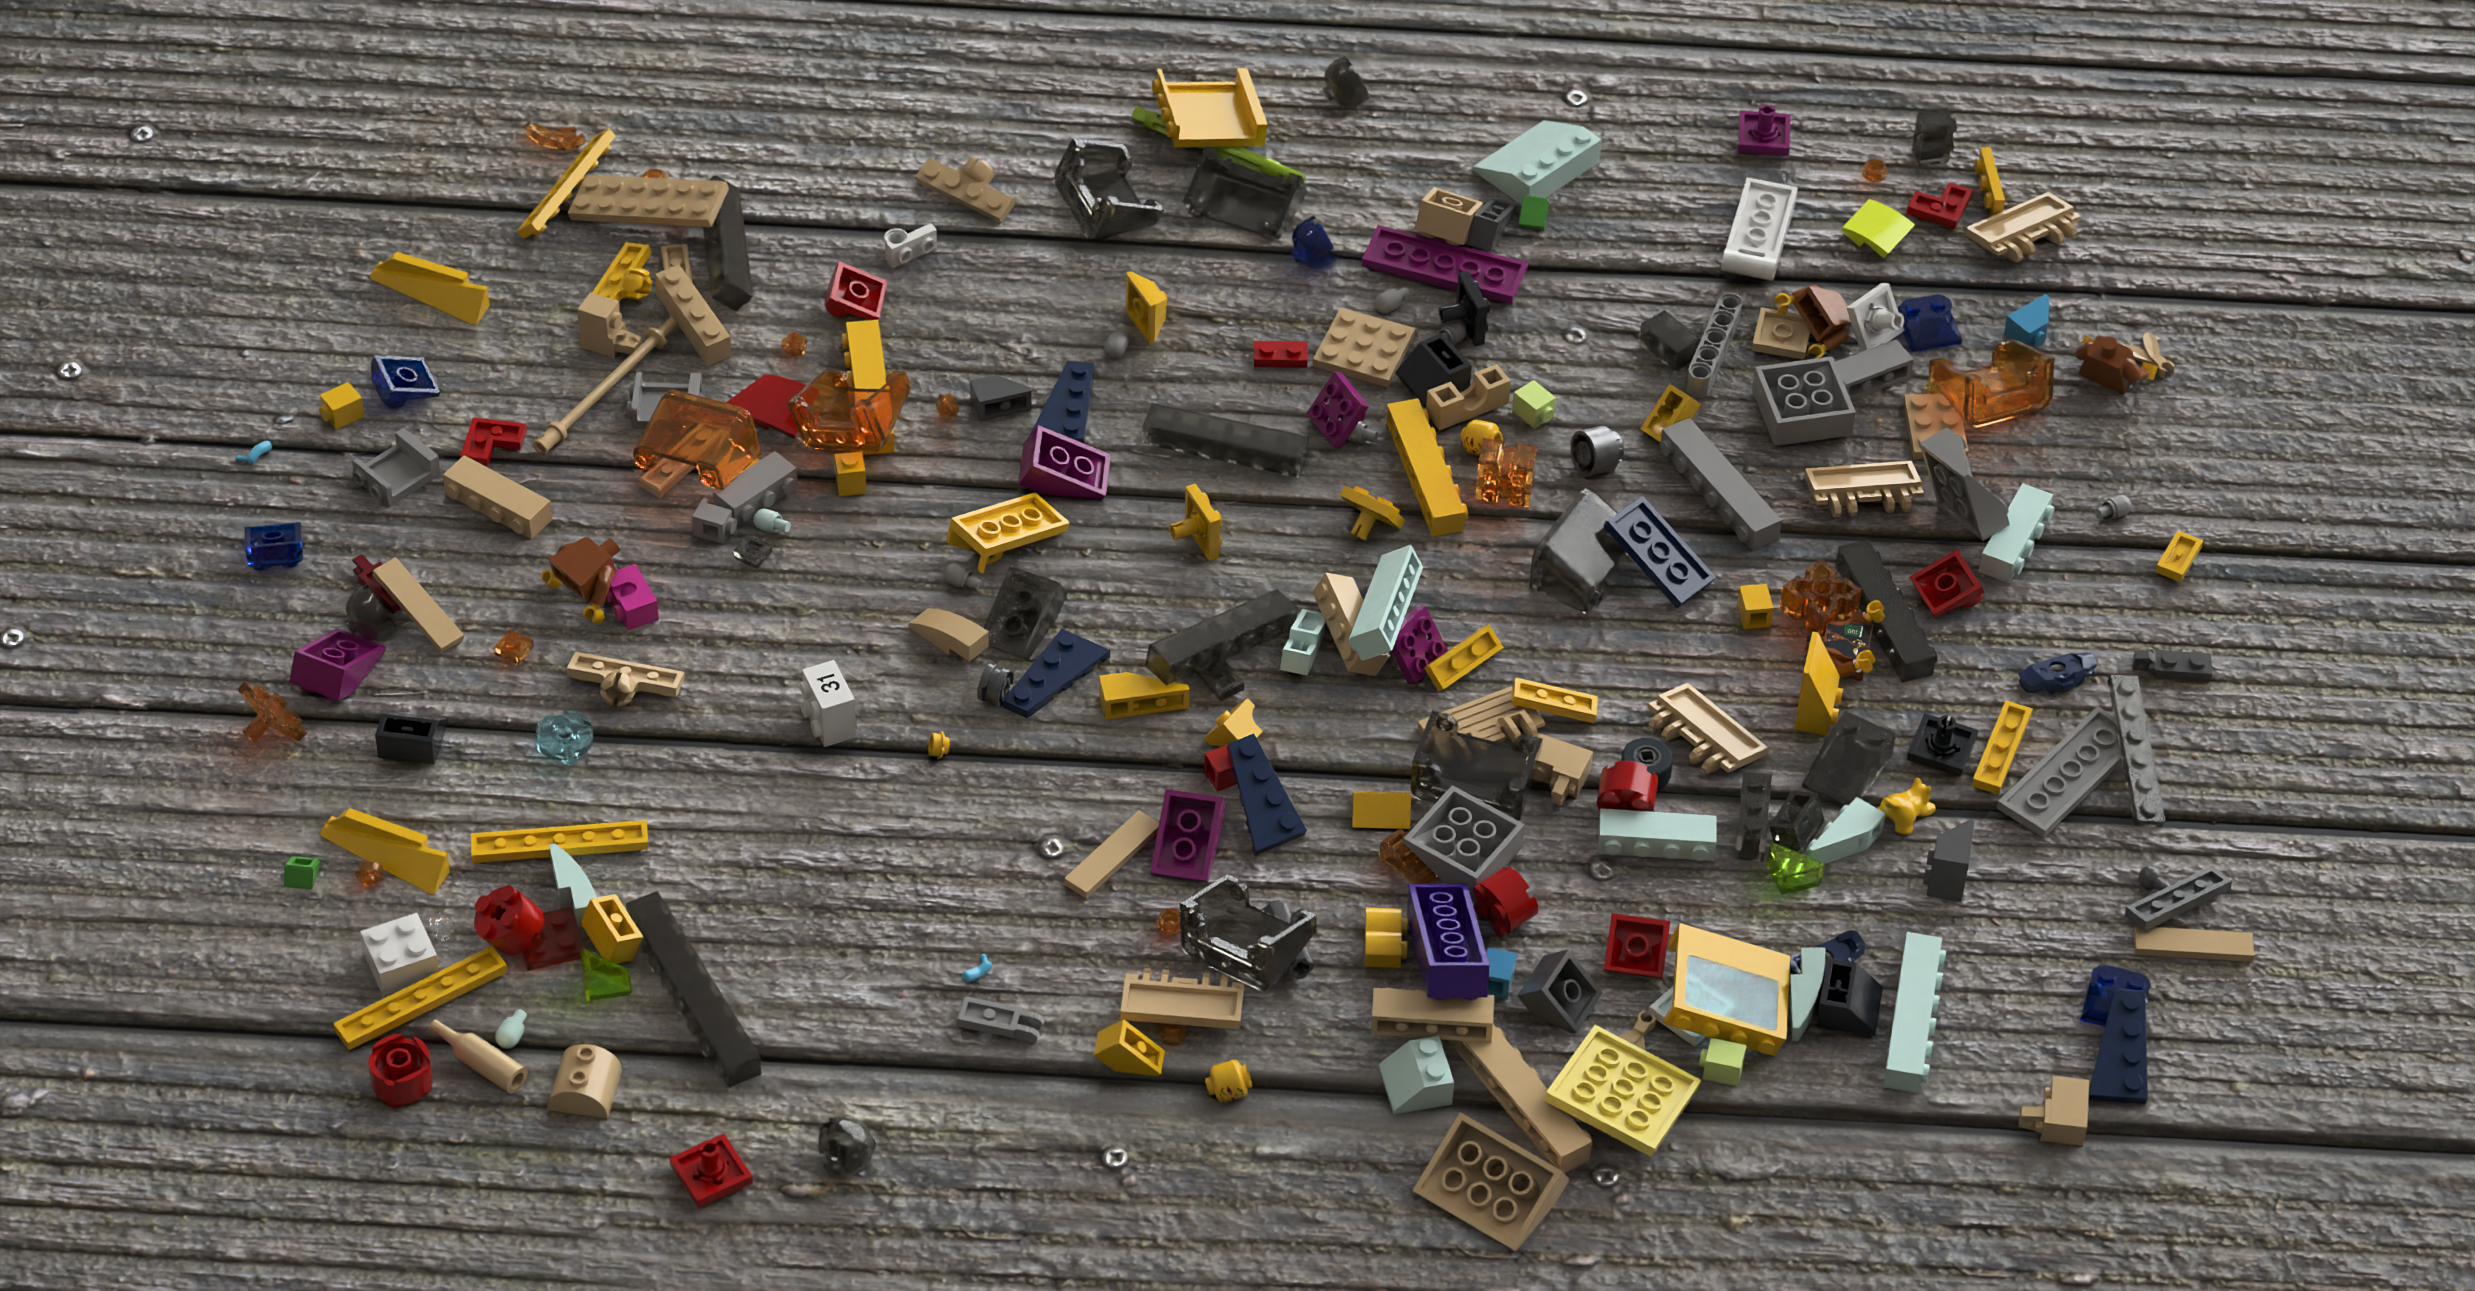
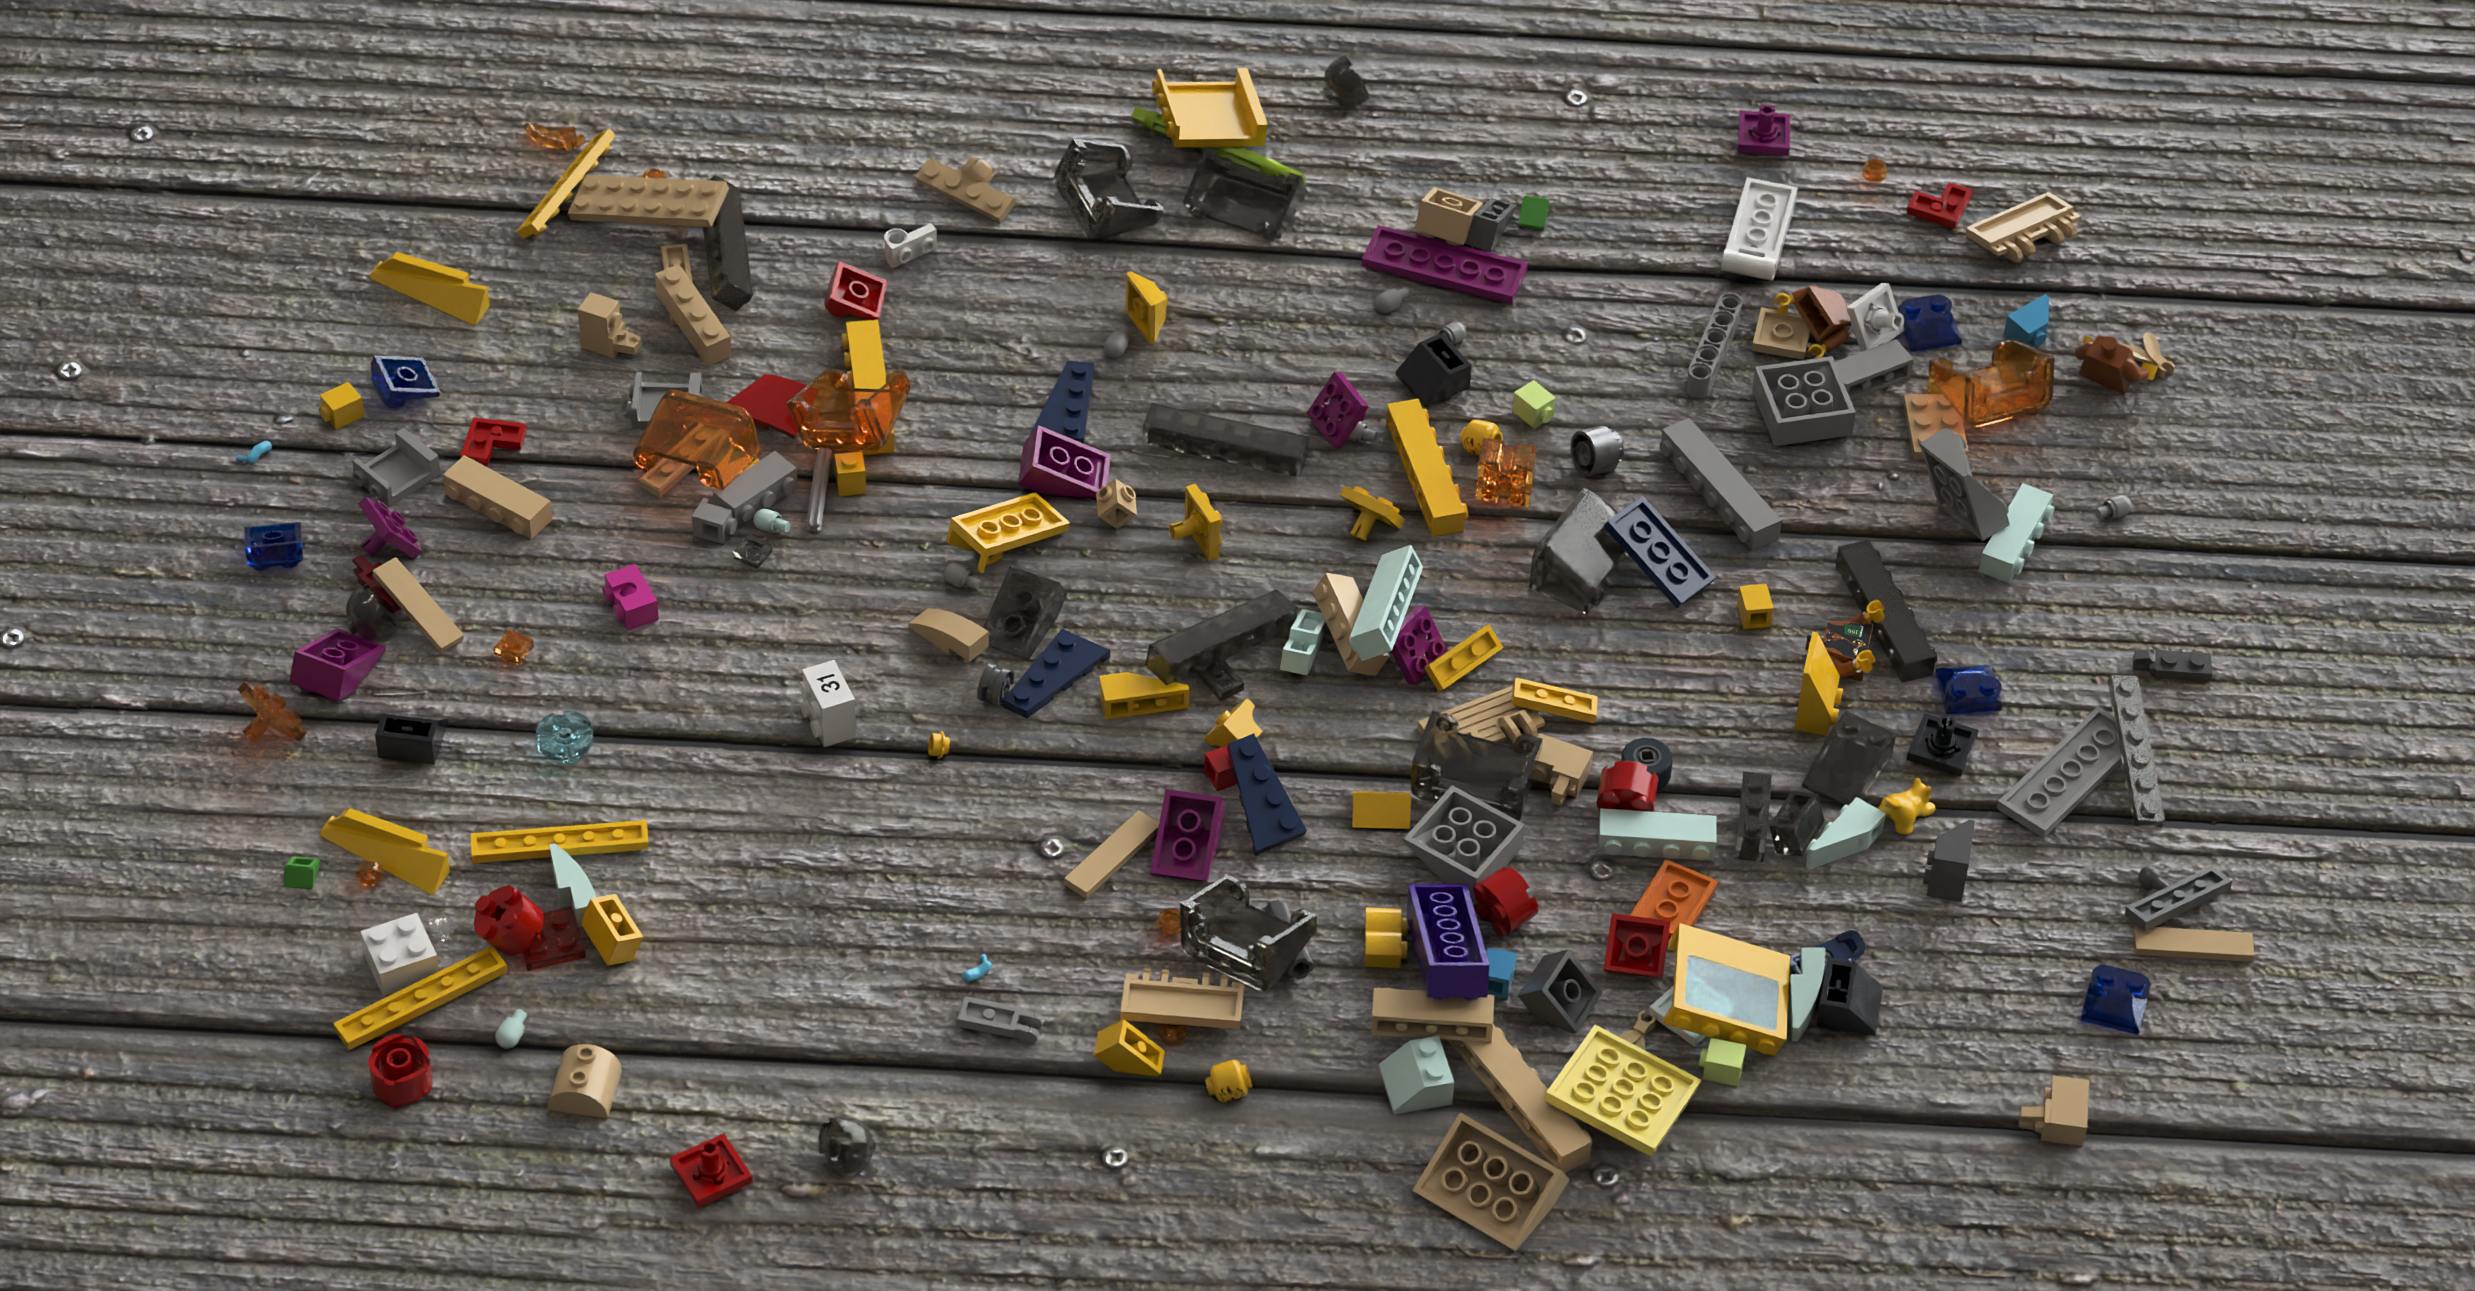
(388, 528): none -> magenta plate
(483, 1058): tan piece -> none
(557, 431): tan bar -> none
(585, 571): dark orange torso -> none
(603, 977): clear neon green slope -> none
(624, 678): tan plate -> none
(625, 276): yellow plate -> none
(694, 991): clear smoke brick -> none
(794, 344): clear orange plate -> none
(818, 490): none -> light grey axle
(947, 405): clear orange plate -> none
(999, 397): dark grey slope -> none
(1116, 503): none -> tan brick
(1280, 354): red plate -> none
(1312, 245): clear blue cylinder -> none
(1364, 347): tan plate -> none
(1391, 851): clear orange slope -> none
(1469, 308): black plate -> none
(1487, 392): tan arch -> none
(1541, 160): light aqua slope -> none
(1669, 340): clear smoke brick -> none
(1669, 410): yellow arch -> none
(1676, 896): none -> orange tile
(1702, 723): tan hinge -> none
(1793, 870): clear neon green slope -> none
(1820, 597): clear orange brick -> none
(1868, 482): tan hinge -> none
(1877, 227): neon yellow slope -> none
(1913, 1013): light aqua brick -> none
(1933, 136): clear smoke brick -> none
(1948, 584): red slope -> none
(1969, 689): none -> clear blue slope
(1989, 181): yellow plate -> none
(2002, 747): yellow plate -> none
(2040, 676): dark blue piece -> none
(2122, 1055): dark blue wing -> none
(2179, 556): yellow plate -> none

